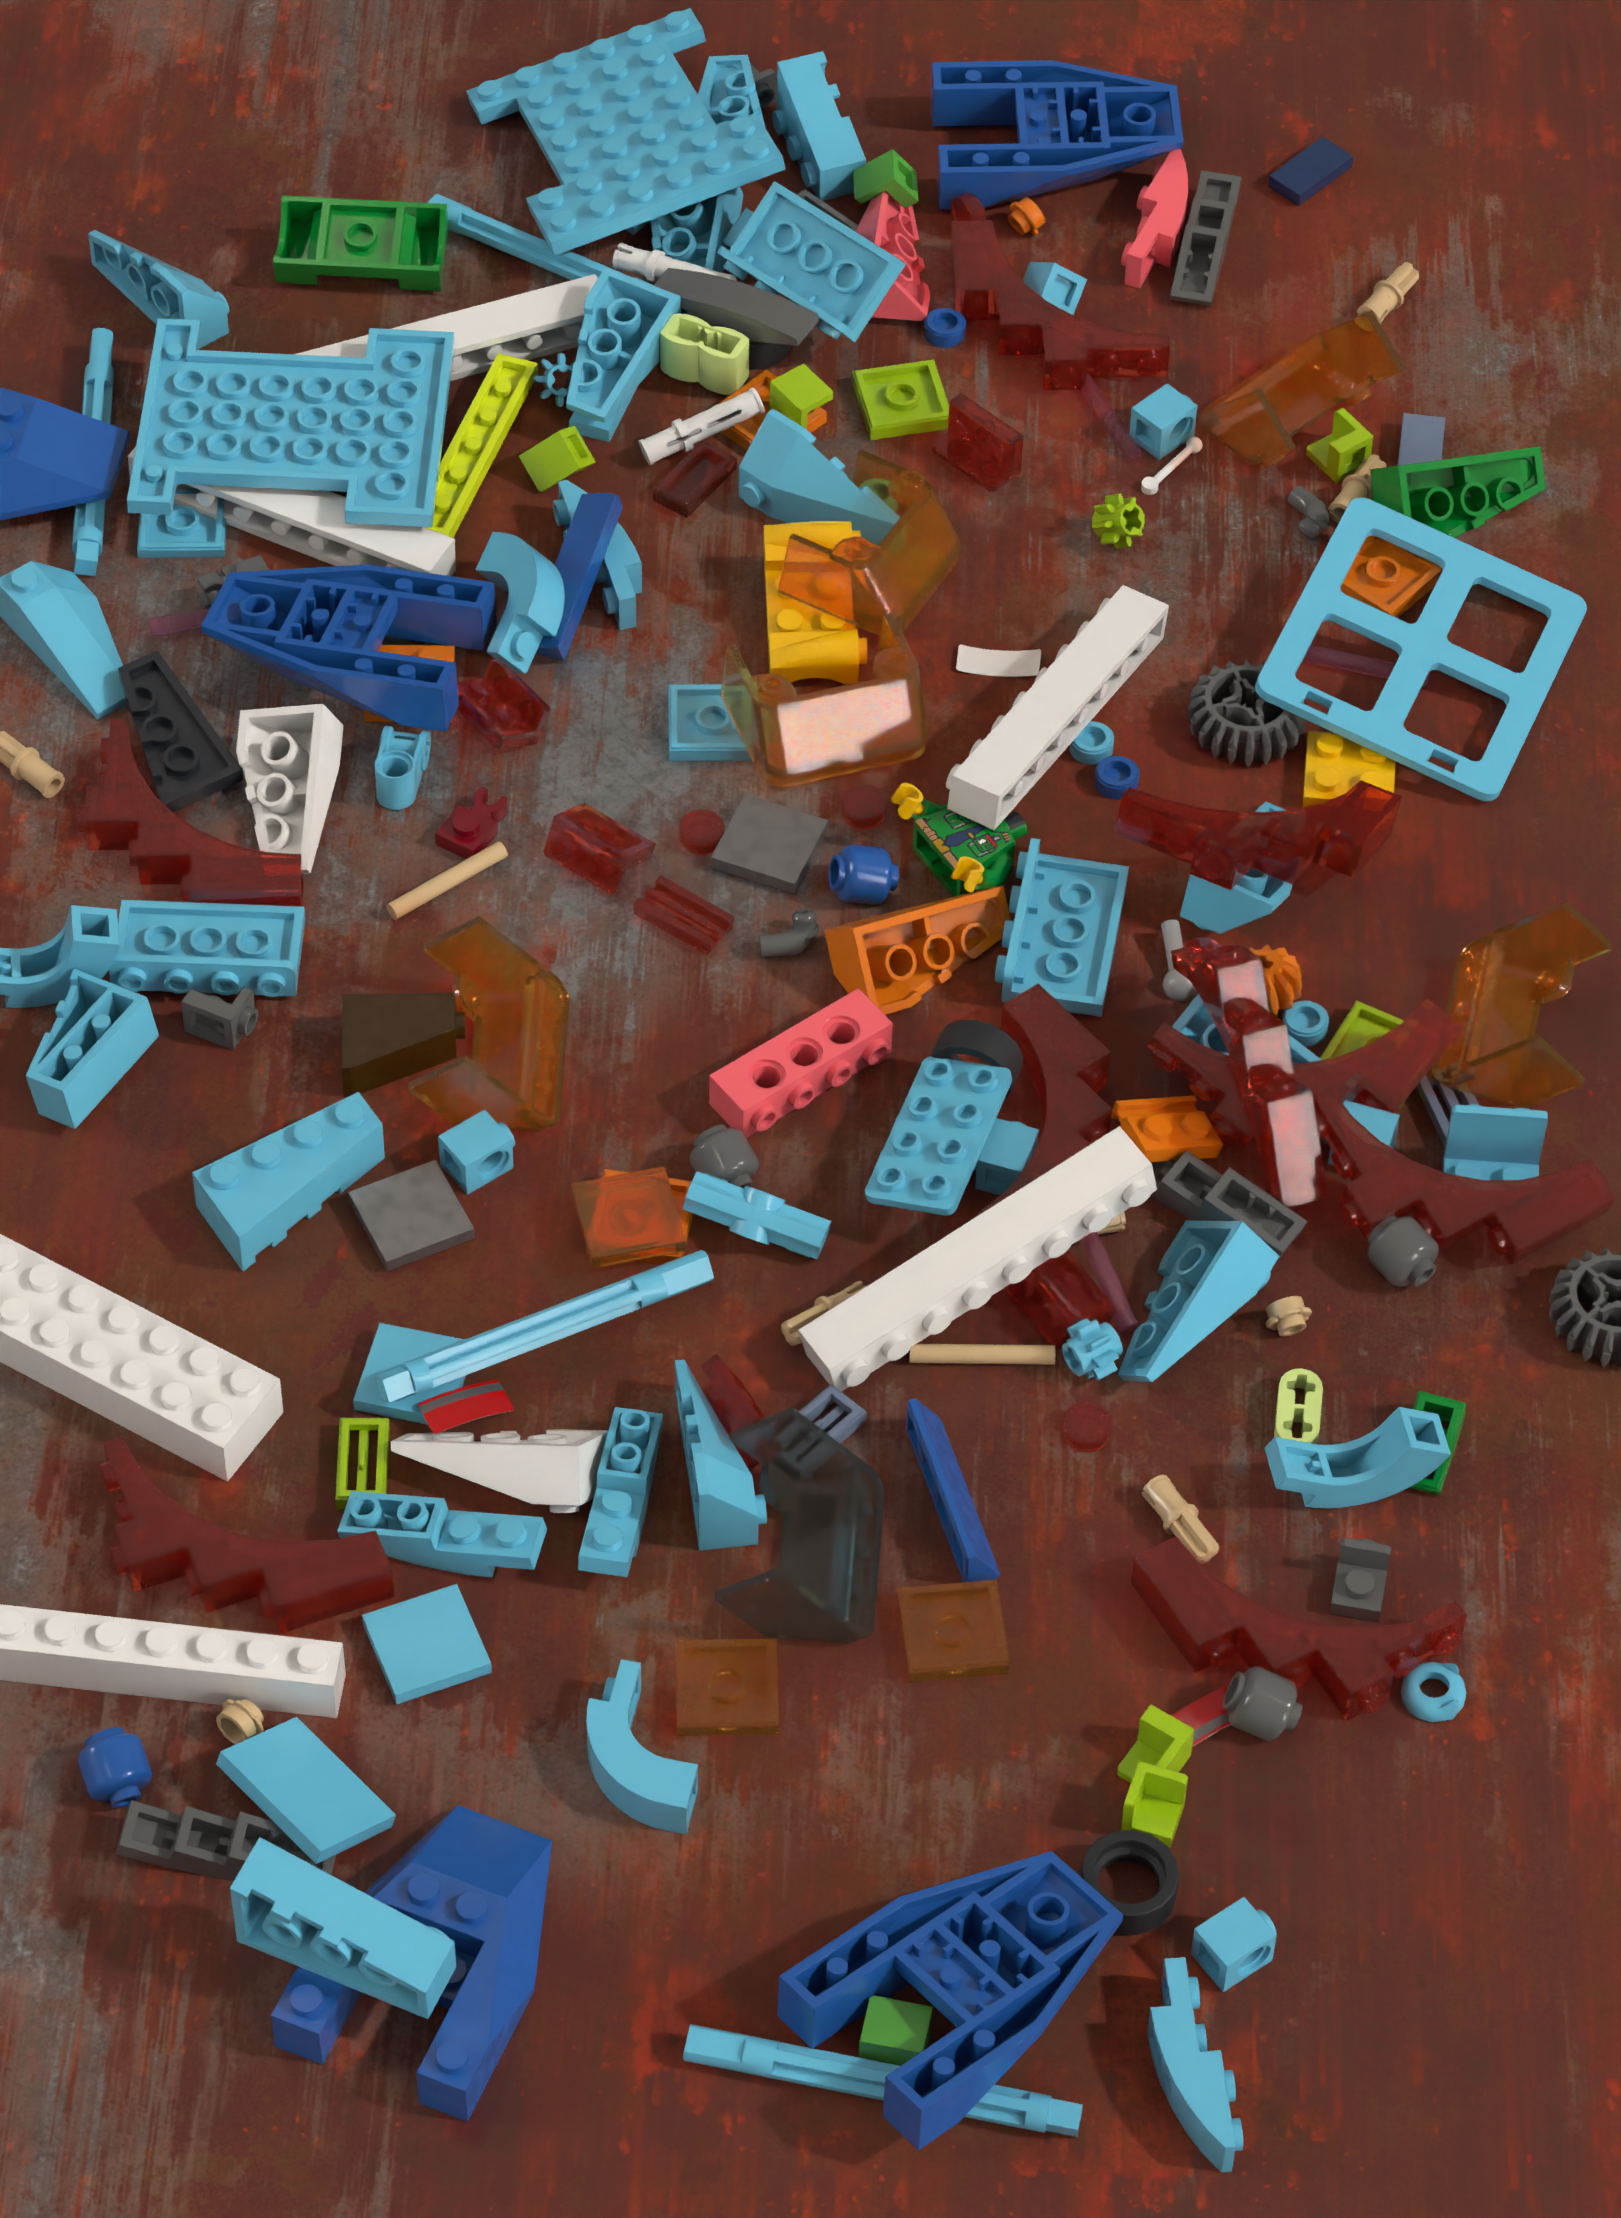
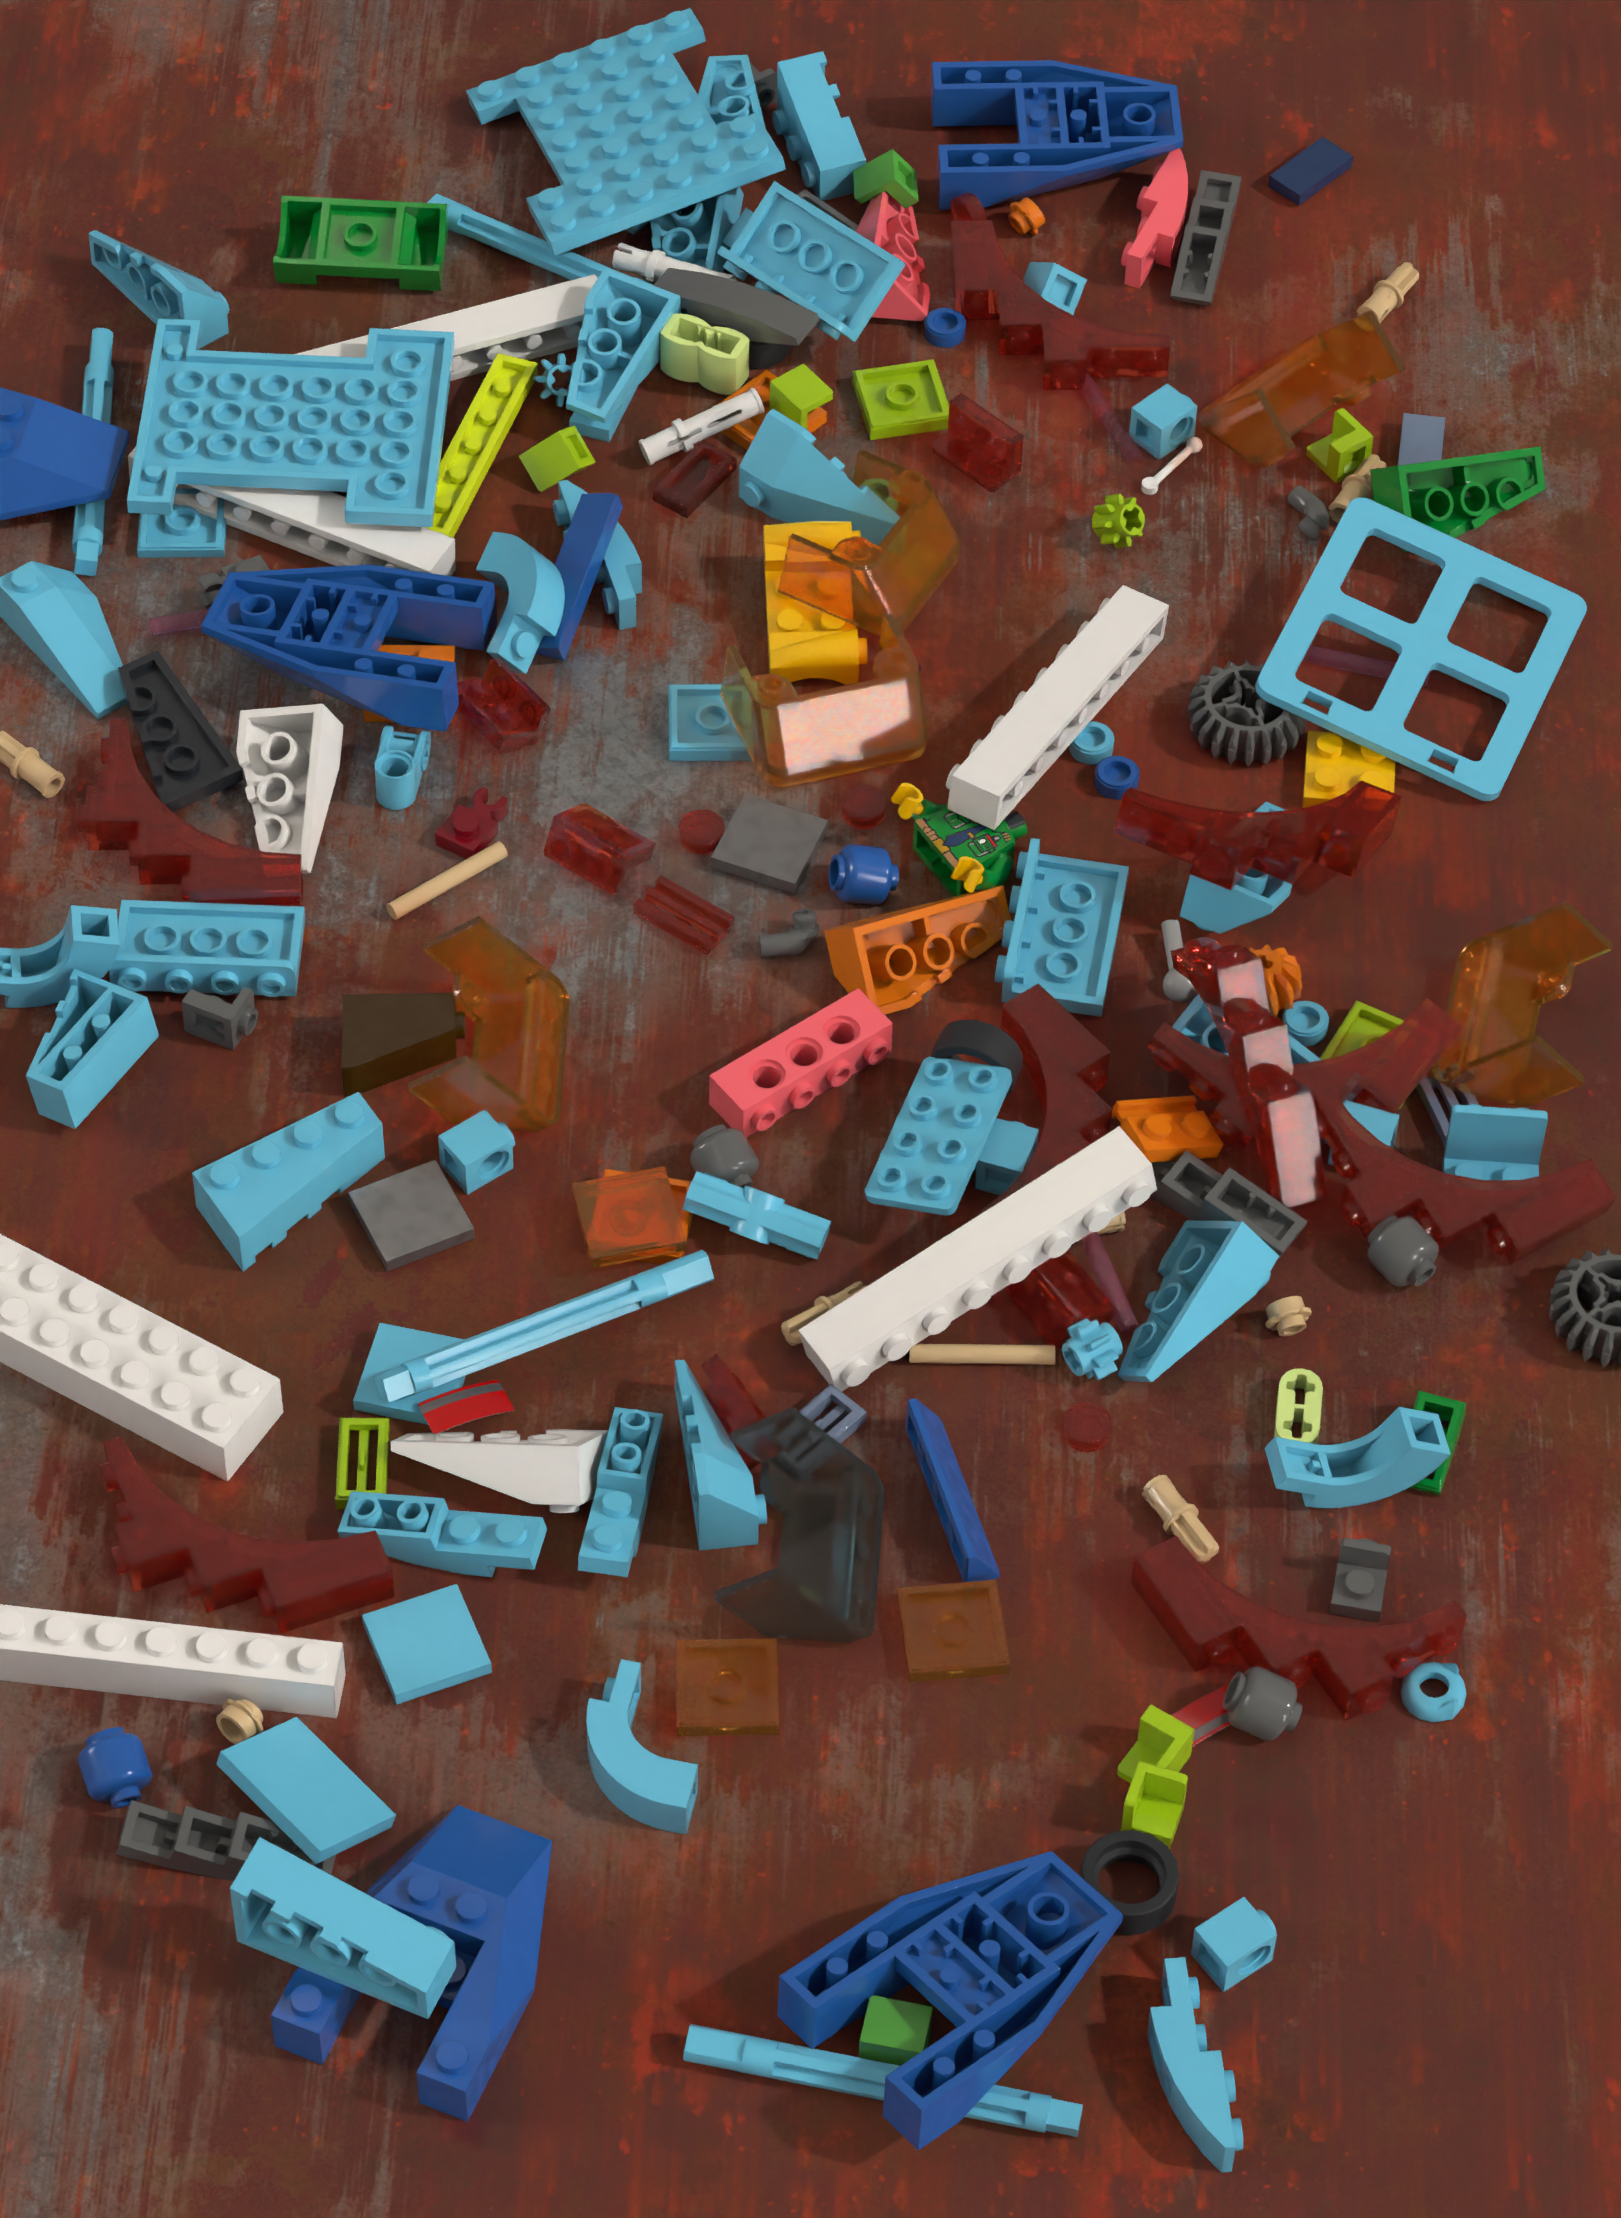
(998, 662): white sticker -> none
(1389, 577): orange plate -> none

